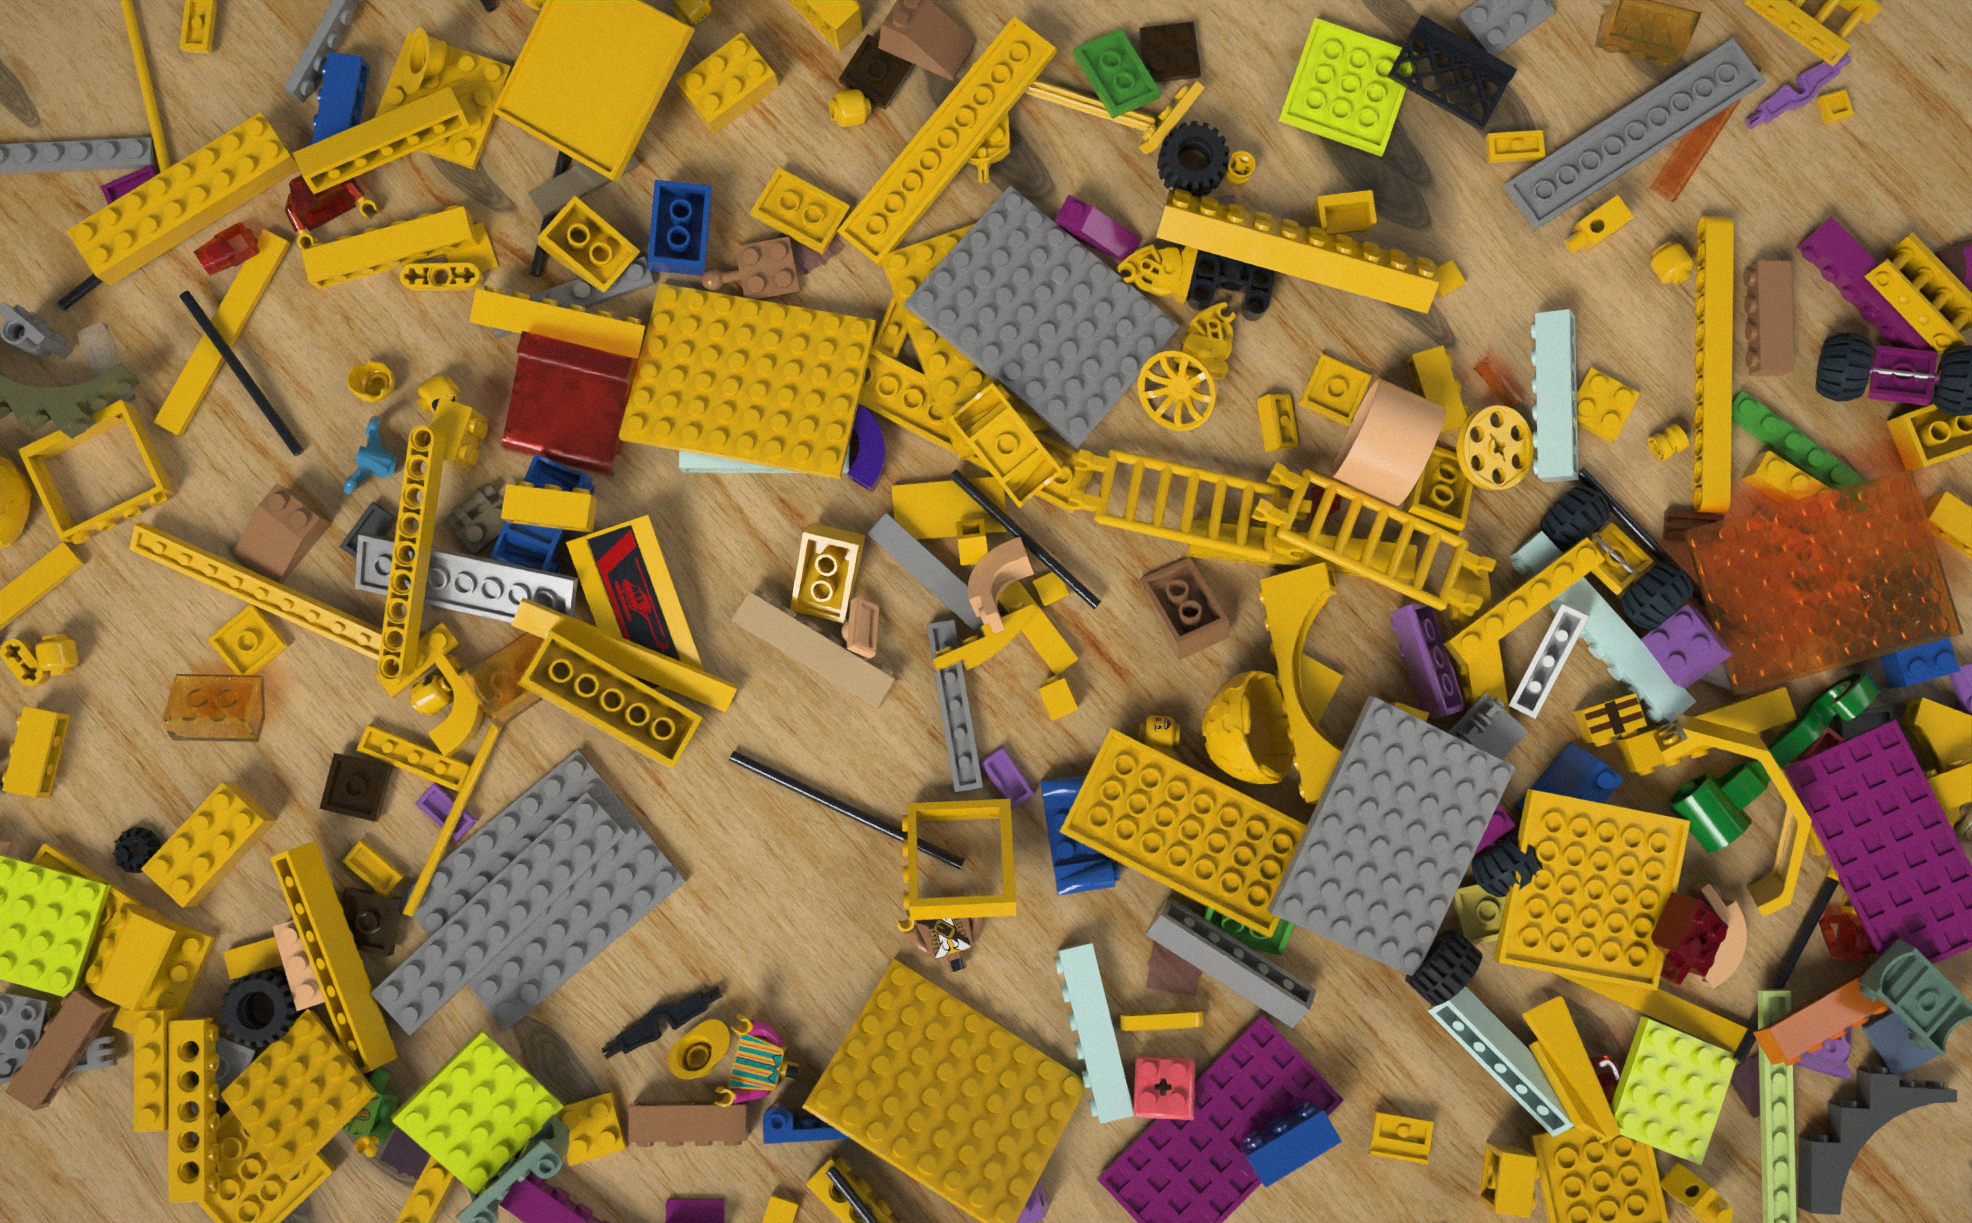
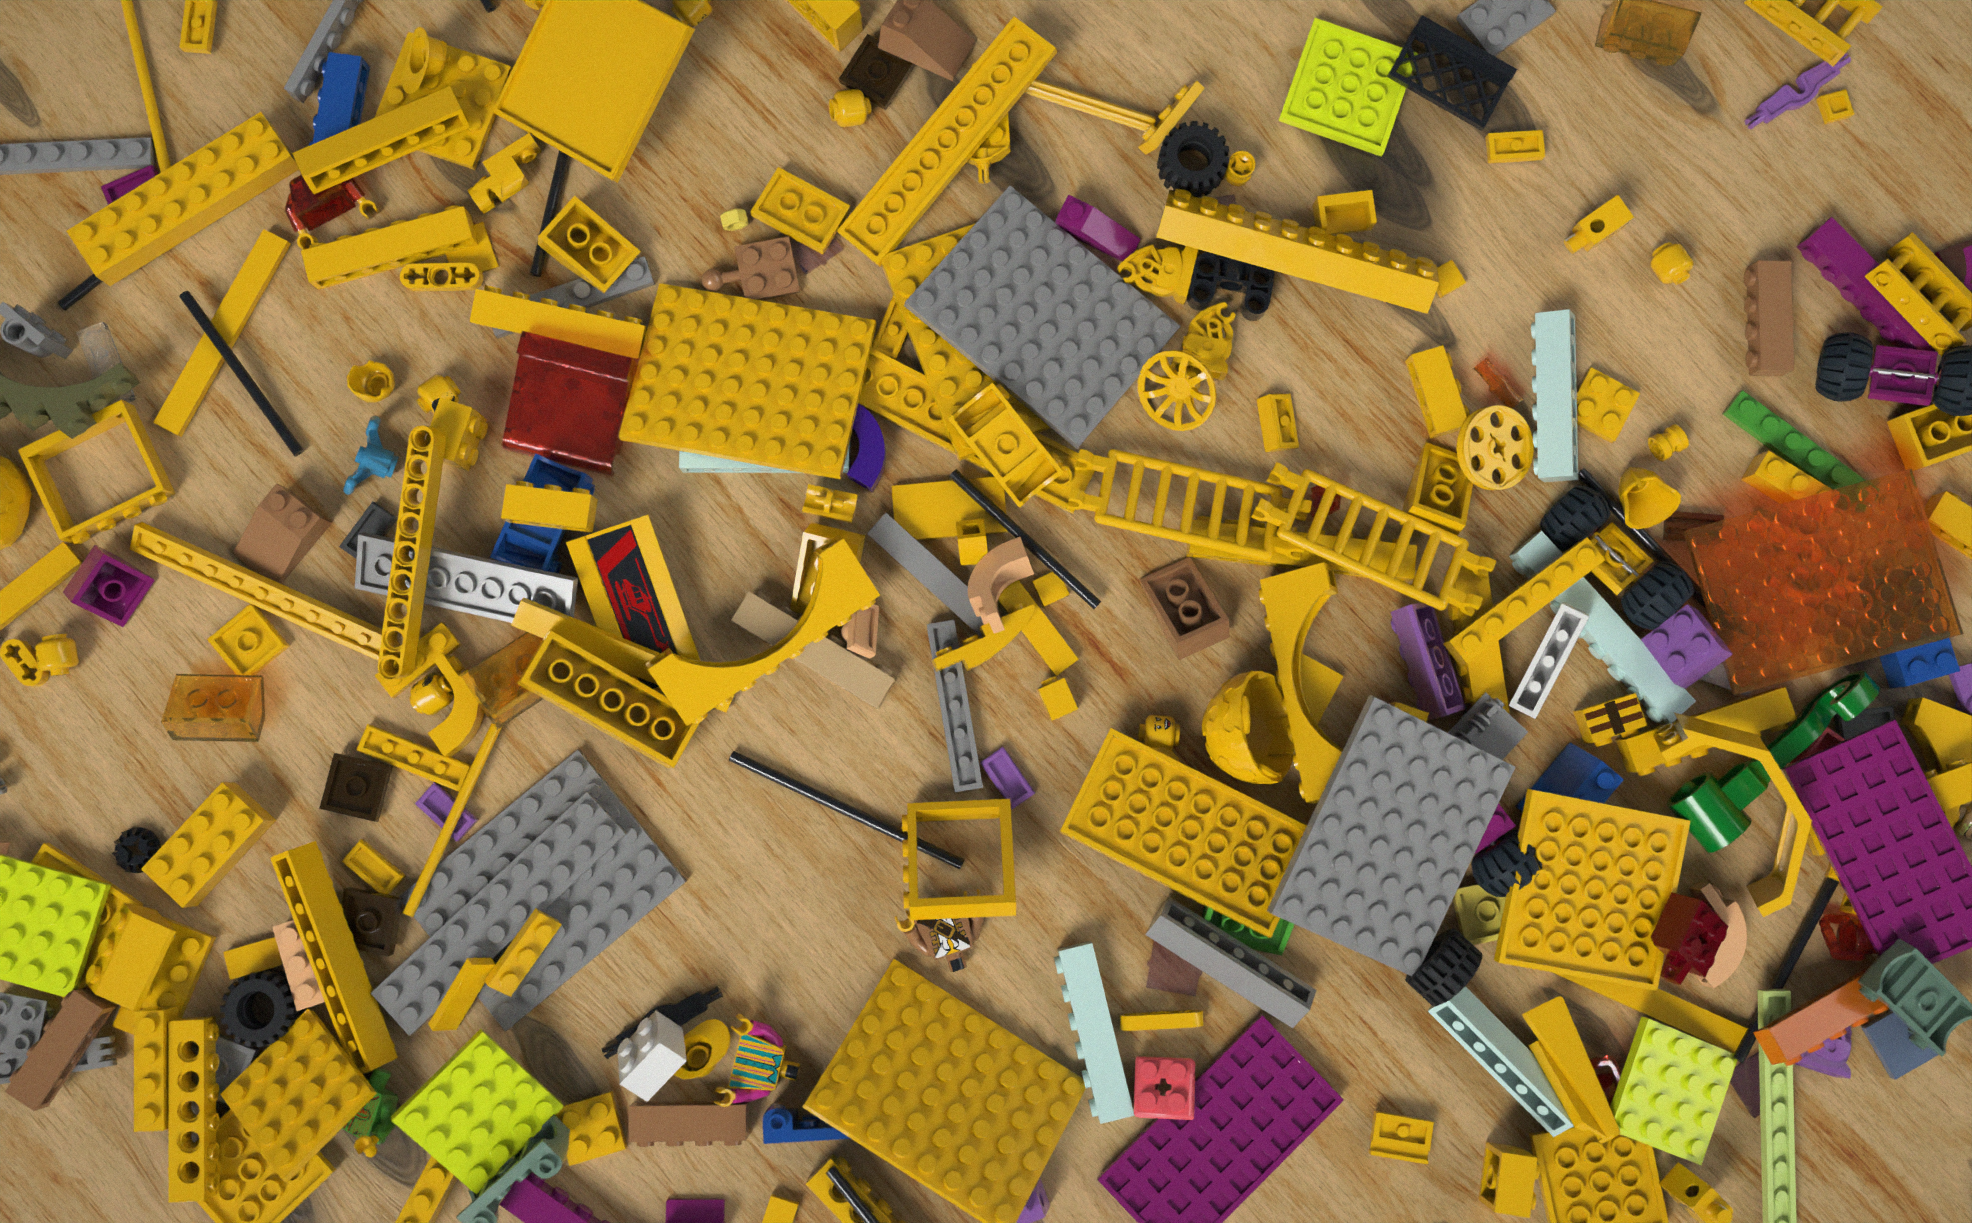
(35, 752): yellow brick -> none
(108, 586): none -> magenta slope
(219, 254): clear red piece -> none
(405, 1154): piece -> none
(461, 994): none -> yellow tile
(486, 527): dark tan plate -> none
(504, 173): none -> yellow plate
(522, 952): none -> yellow plate
(575, 182): dark tan tile -> none
(651, 1055): none -> white brick
(679, 228): blue brick -> none
(701, 685): none -> yellow arch
(727, 83): yellow brick -> none
(734, 219): none -> light yellow tile
(830, 503): none -> yellow hips
(1074, 864): blue piece -> none
(1116, 73): bright green plate -> none
(1170, 51): dark brown plate -> none
(1289, 1142): blue brick -> none
(1335, 390): yellow tile -> none
(1388, 442): light nougat wheel -> none
(1633, 134): light grey plate -> none
(1646, 498): none -> yellow helmet
(1690, 154): clear orange tile -> none
(1713, 364): yellow beam -> none
(1851, 1123): dark grey arch -> none

